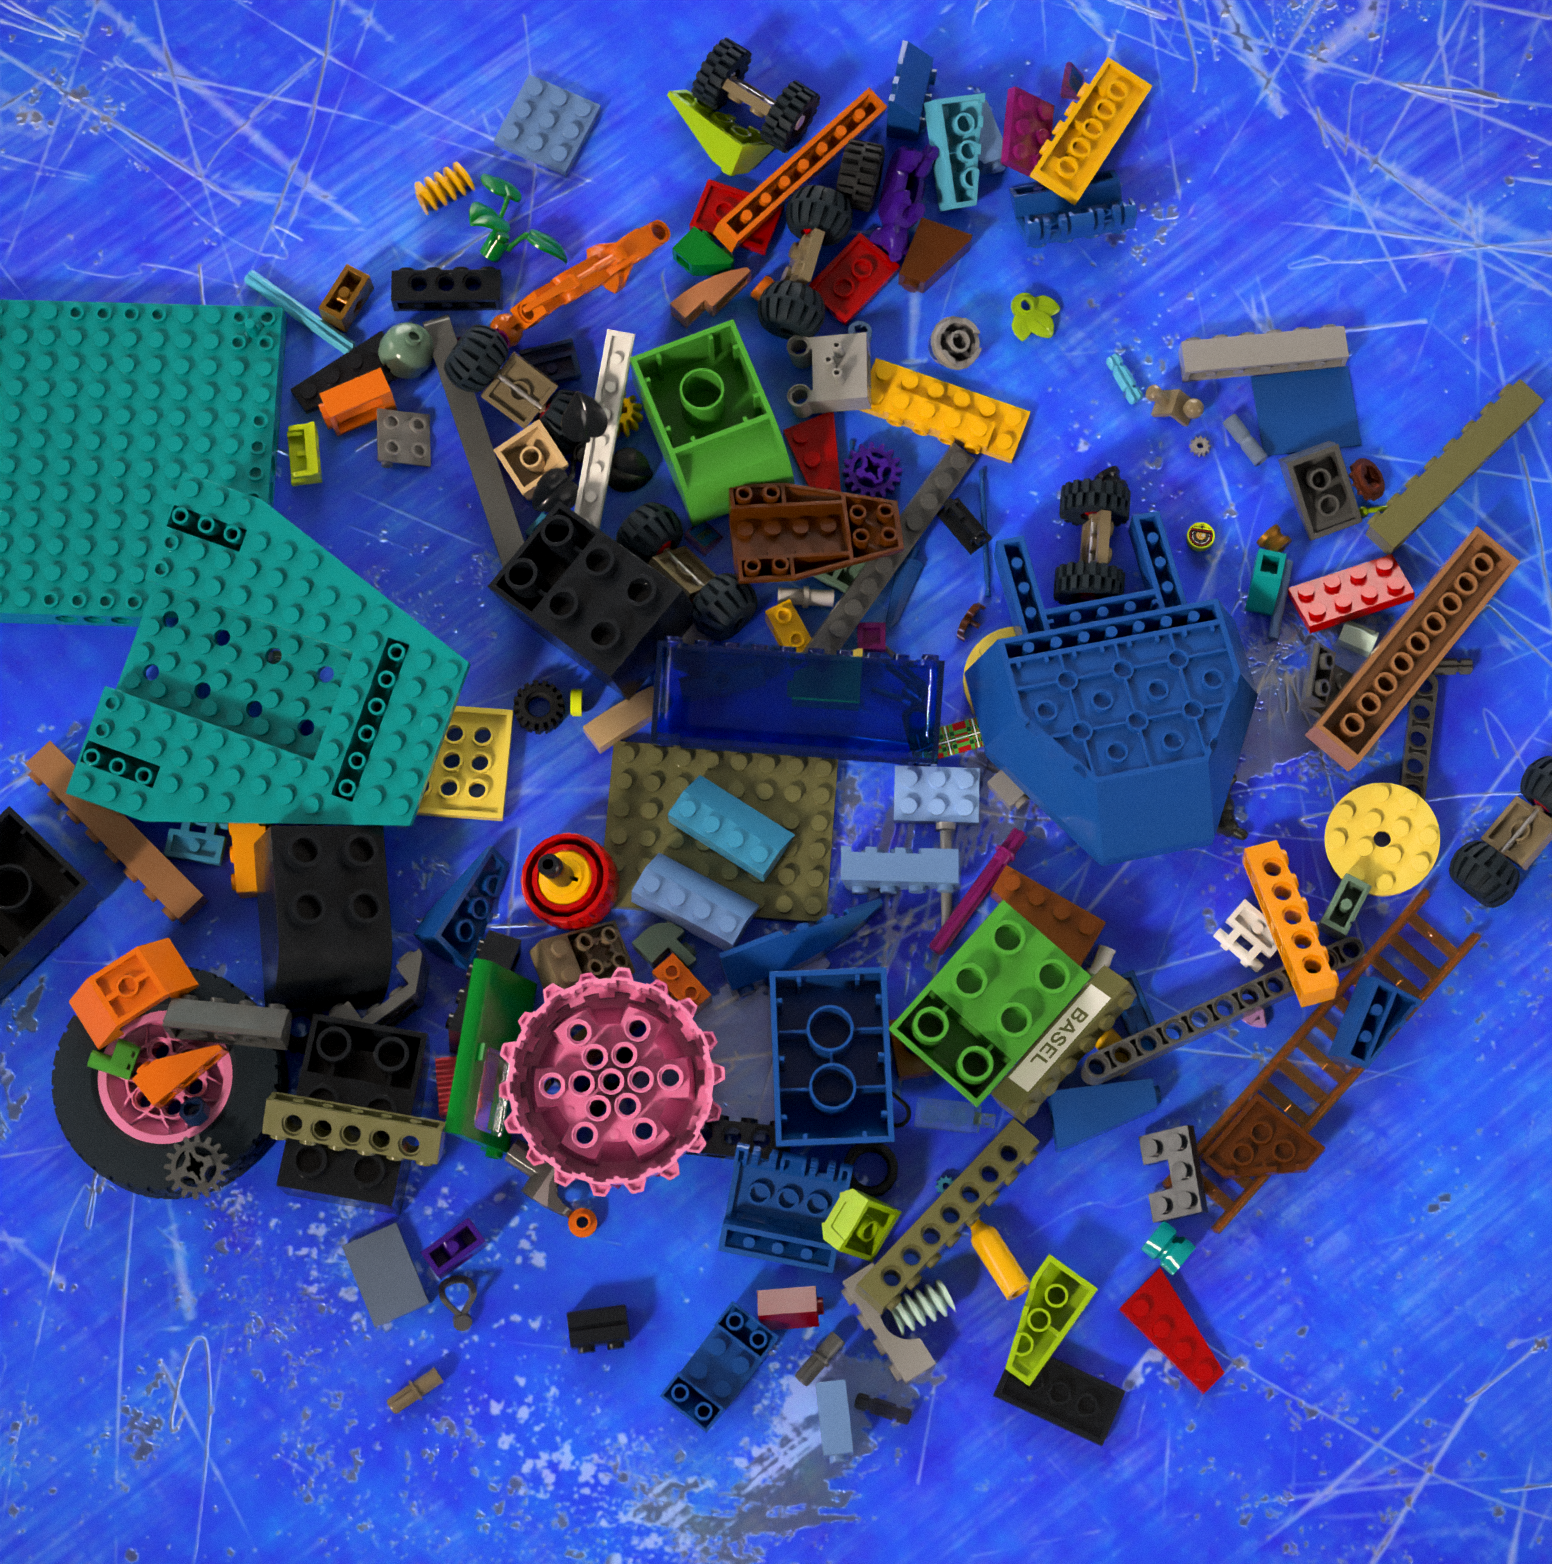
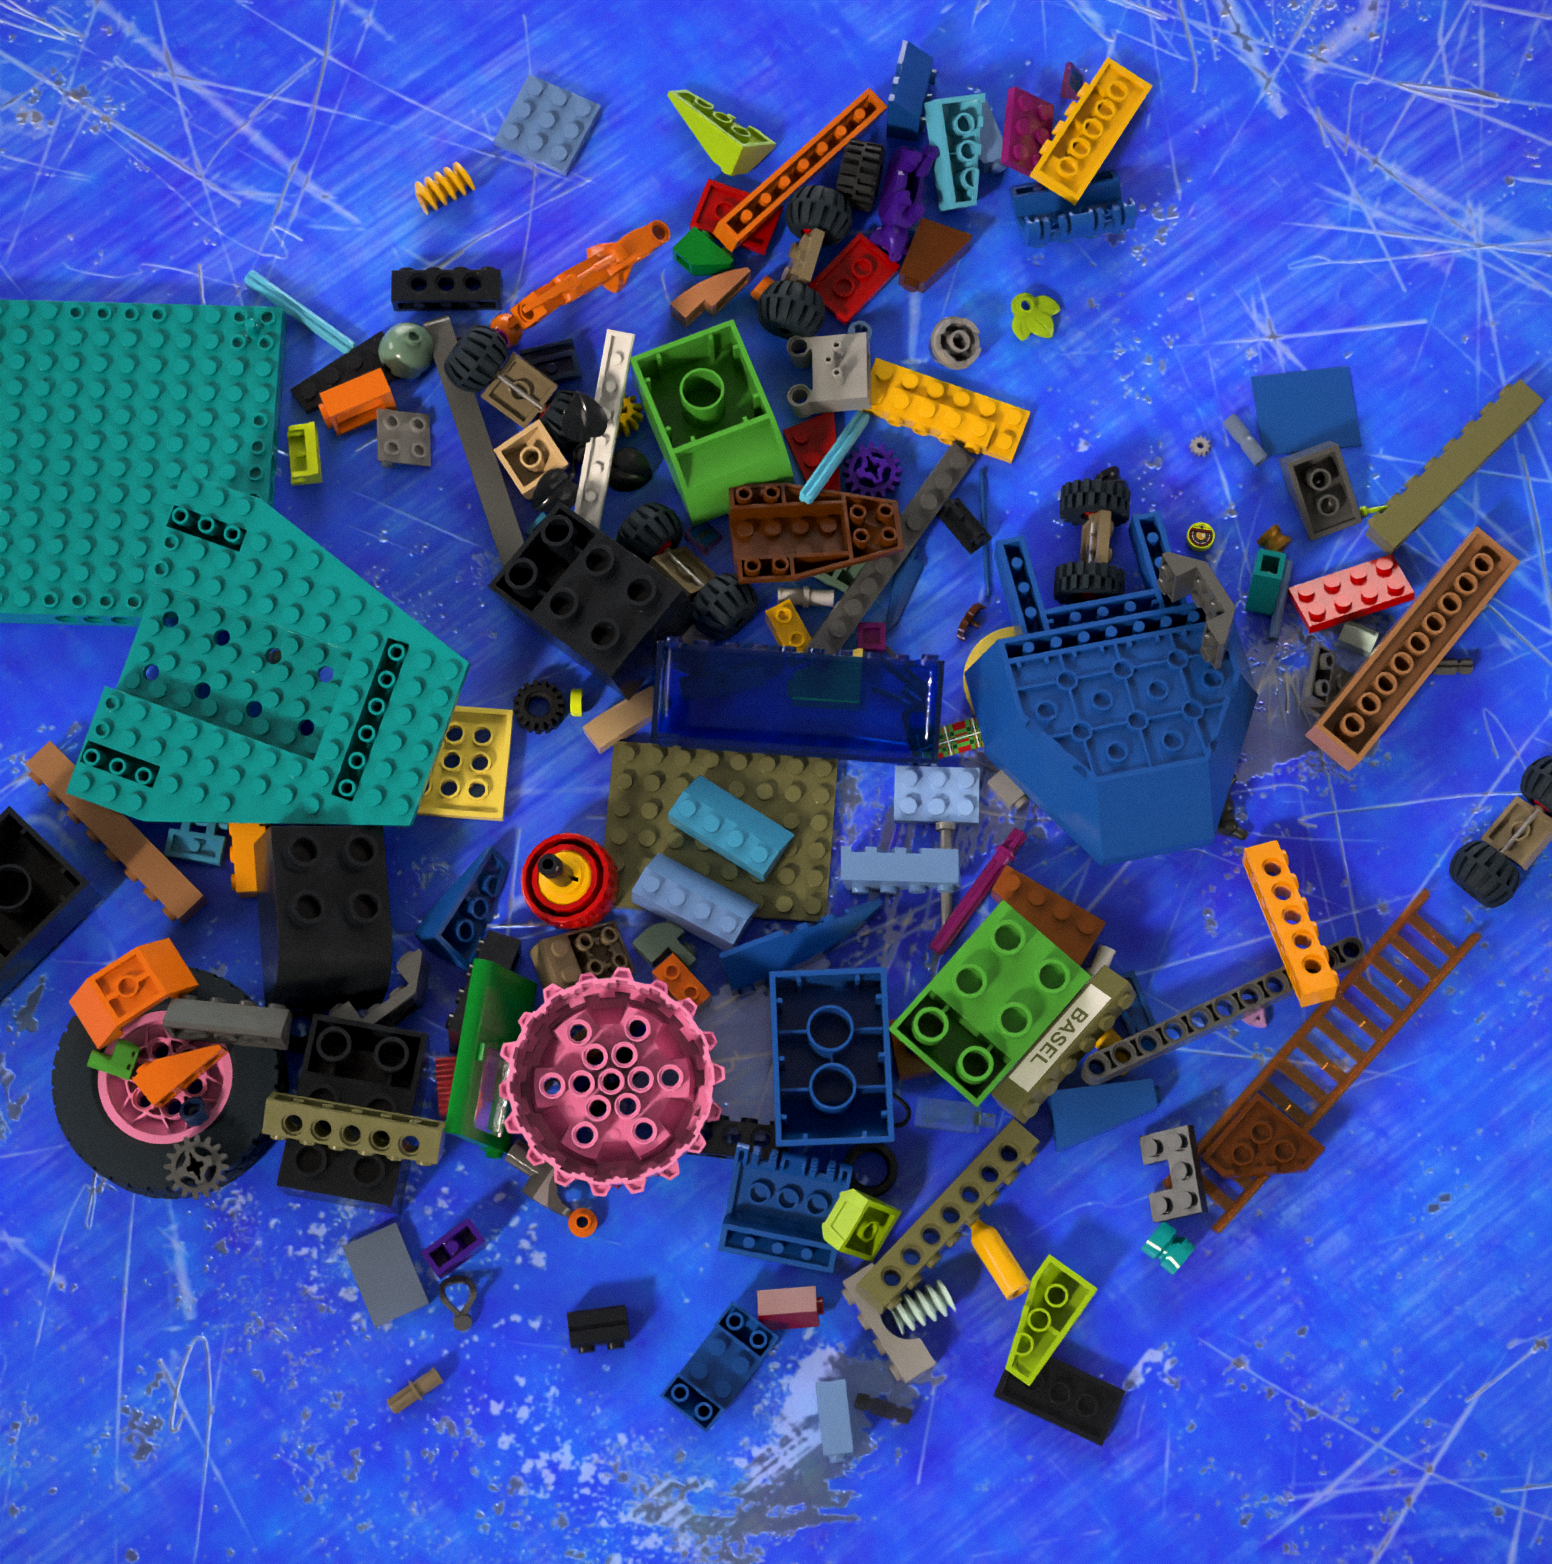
(346, 298): pearl gold brick -> none
(498, 239): green plant -> none
(723, 79): black plate -> none
(819, 1359): dark grey axle -> none
(834, 457): none -> medium azure axle
(943, 1181): dark azure piece -> none
(1124, 378): medium azure axle -> none
(1168, 1326): red wing -> none
(1174, 404): dark tan piece -> none
(1187, 576): none -> dark grey slope
(1253, 927): white plate -> none
(1263, 353): light grey brick -> none
(1343, 907): sand green brick -> none
(1367, 479): copper gear -> none
(1370, 1021): blue wedge -> none
(1389, 810): light yellow plate -> none
(1422, 726): dark grey beam -> none

